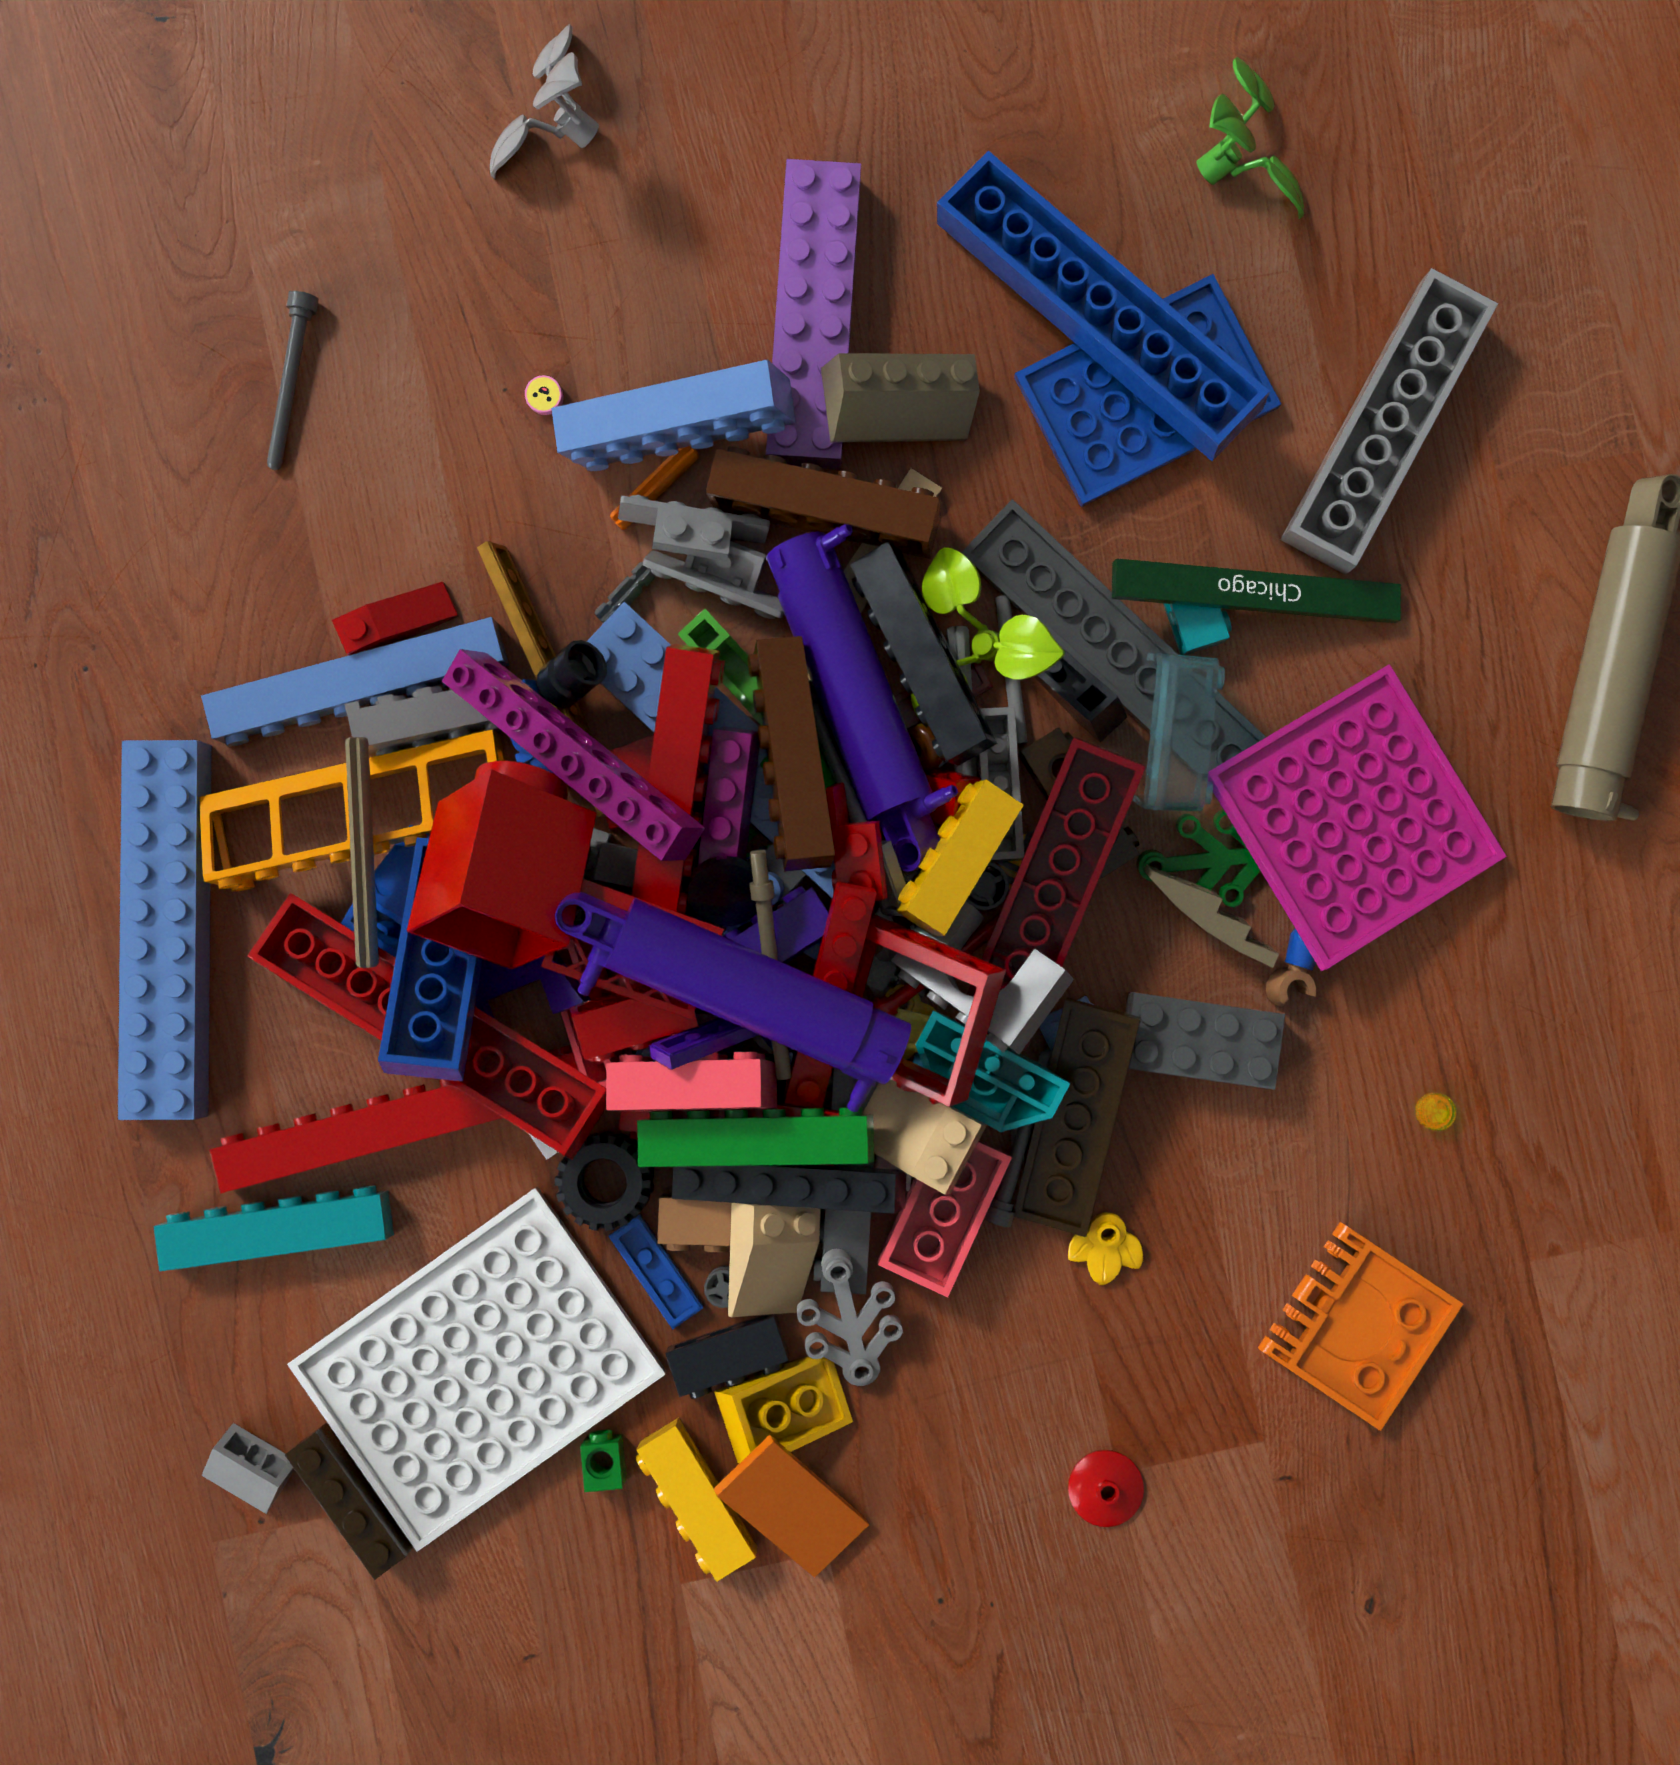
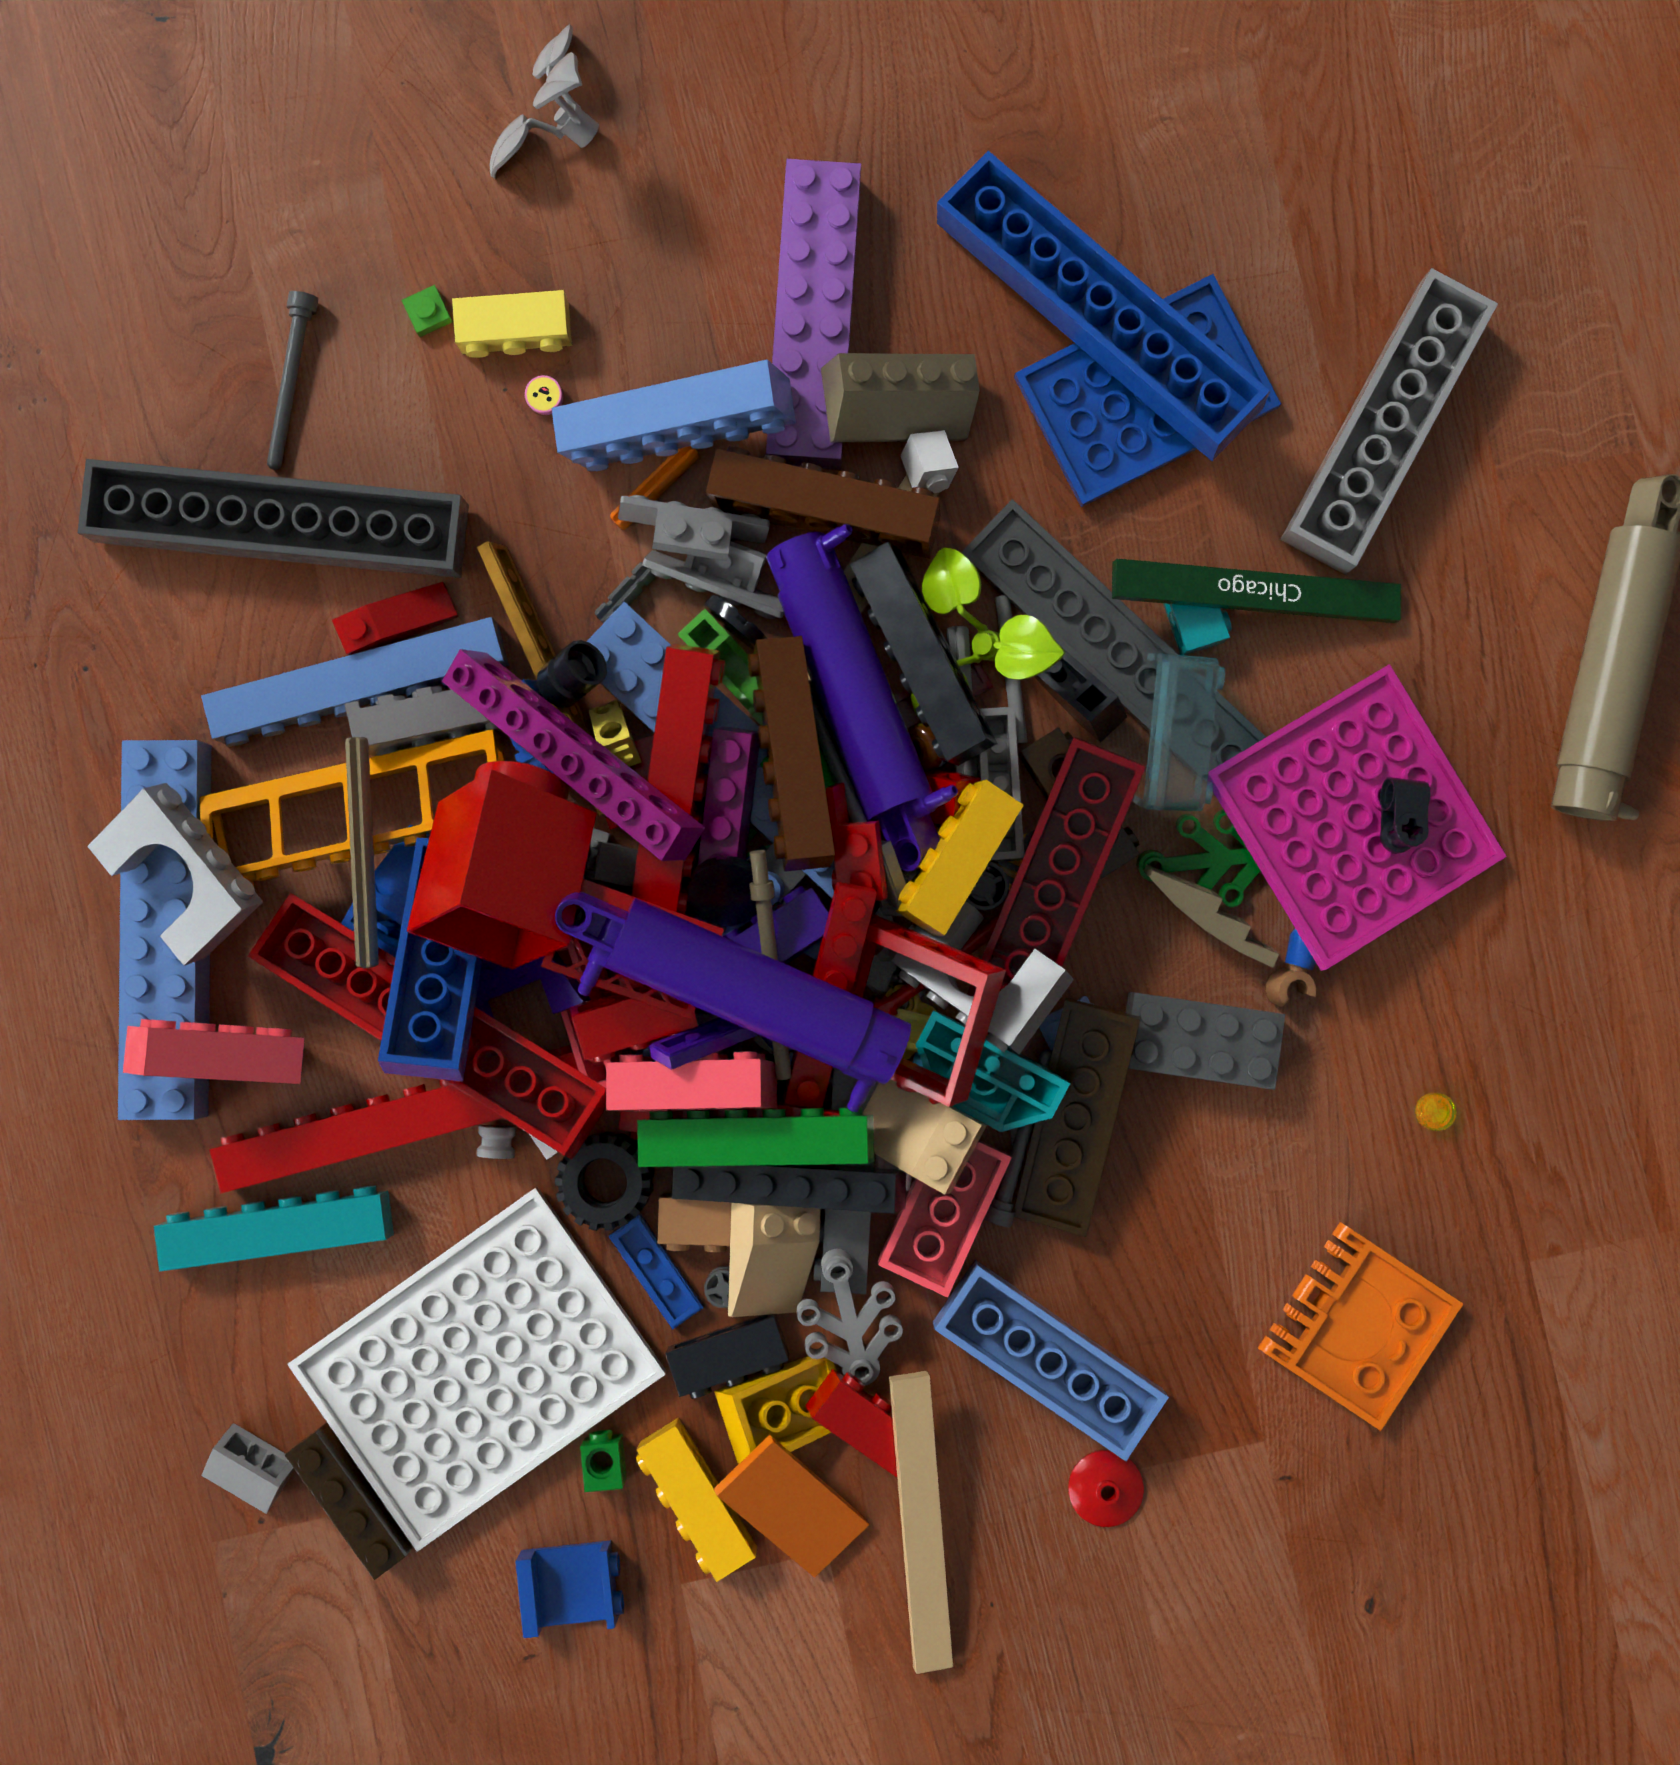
(202, 1053): none -> coral brick
(220, 892): none -> arch
(273, 518): none -> dark grey brick
(427, 311): none -> bright green plate
(496, 1141): none -> light grey wheel
(512, 323): none -> light yellow brick
(568, 1586): none -> blue panel
(614, 733): none -> light yellow leg
(733, 621): none -> black tile
(856, 1417): none -> red brick
(921, 1521): none -> tan tile
(929, 461): none -> white brick
(1050, 1360): none -> medium blue brick
(1108, 1253): yellow plate -> none
(1225, 155): bright green plant -> none
(1405, 812): none -> black piece

